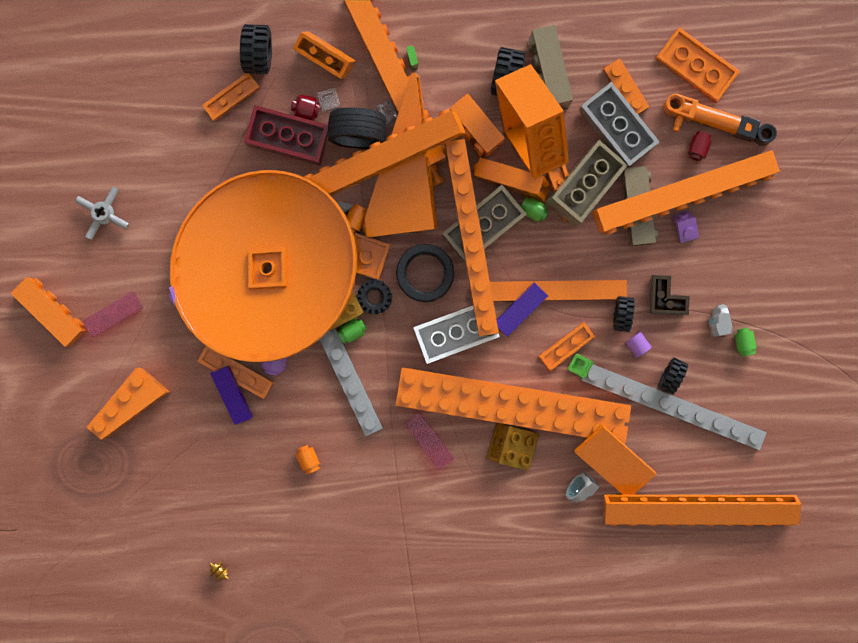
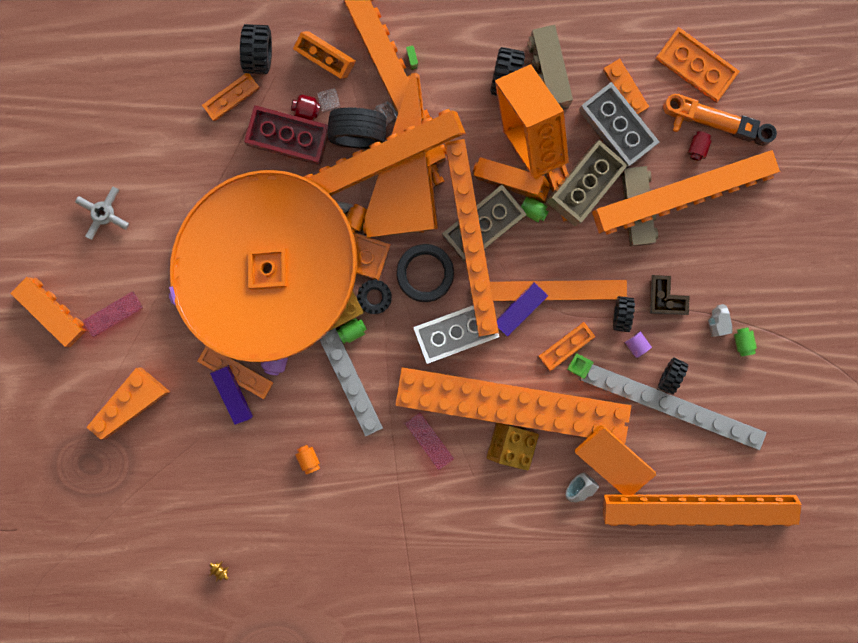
(477, 127): orange brick -> none
(685, 226): medium lavender bracket -> none

